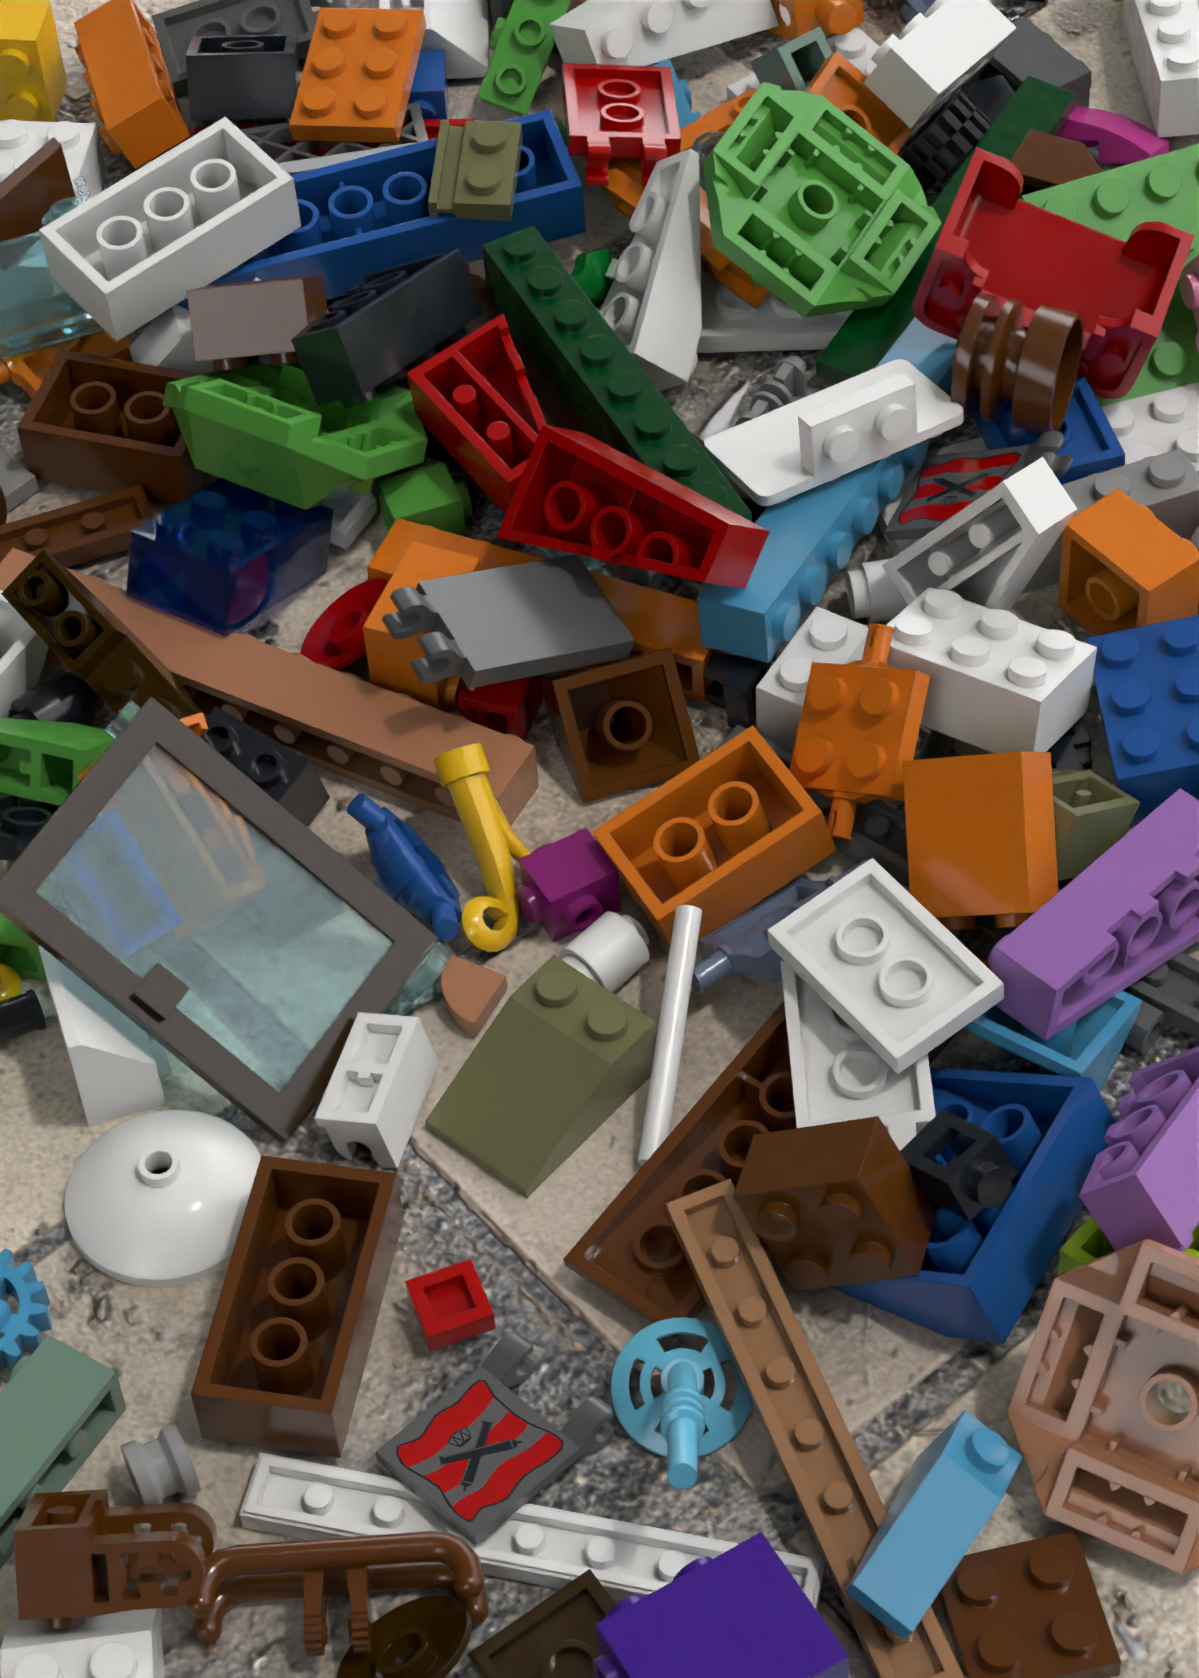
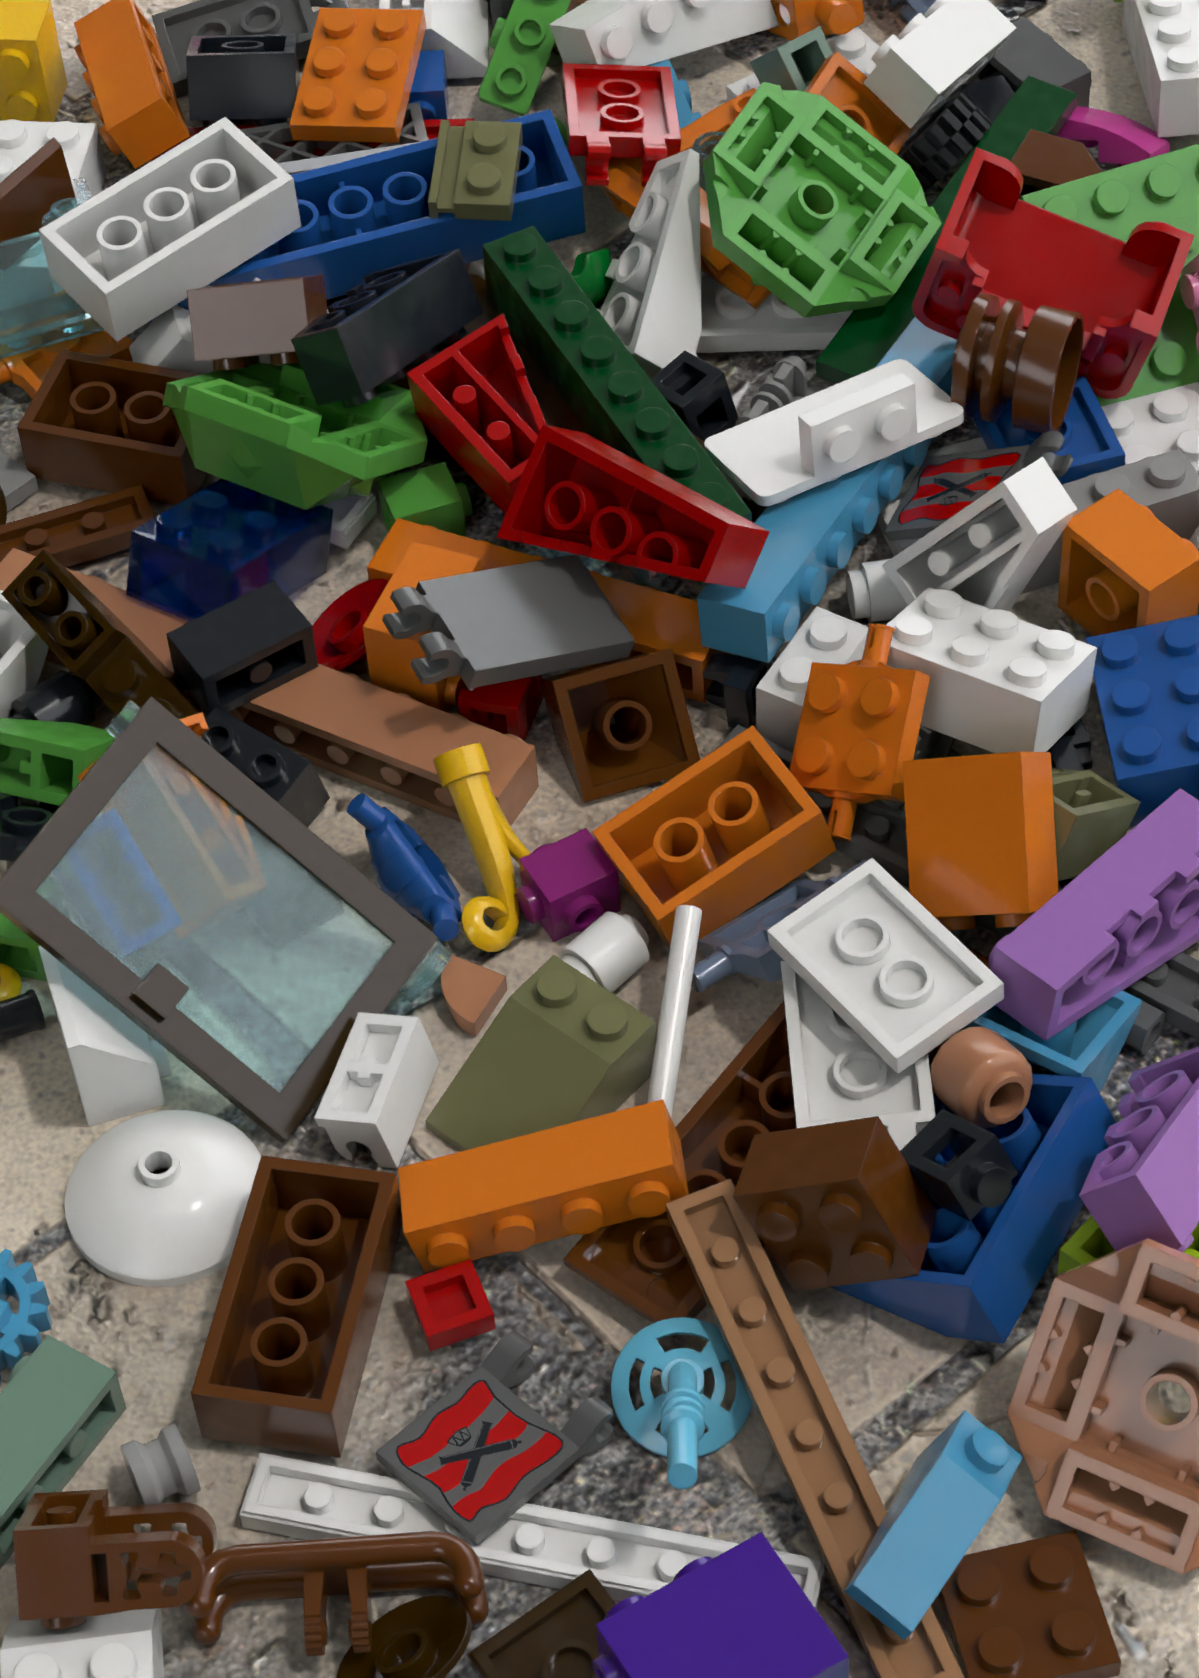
(242, 649): none -> black brick
(542, 1186): none -> orange brick
(697, 395): none -> black brick
(981, 1077): none -> nougat head

